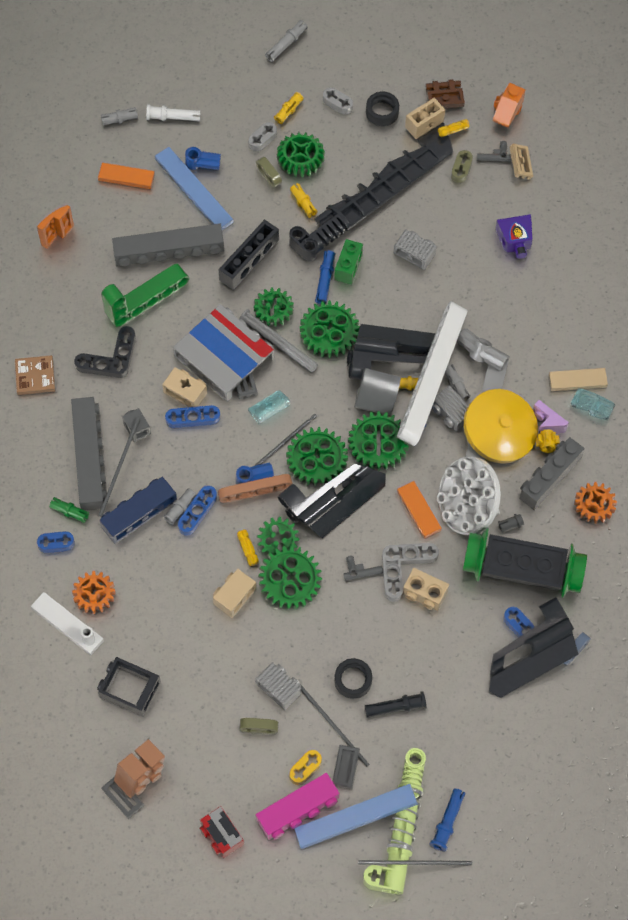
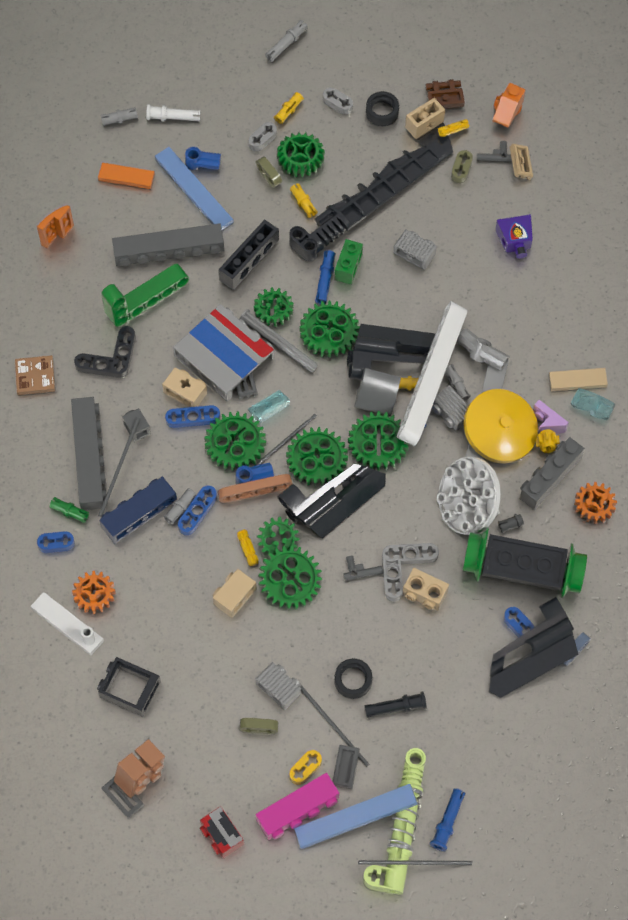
(220, 432): none -> green gear
(419, 509): orange tile -> none

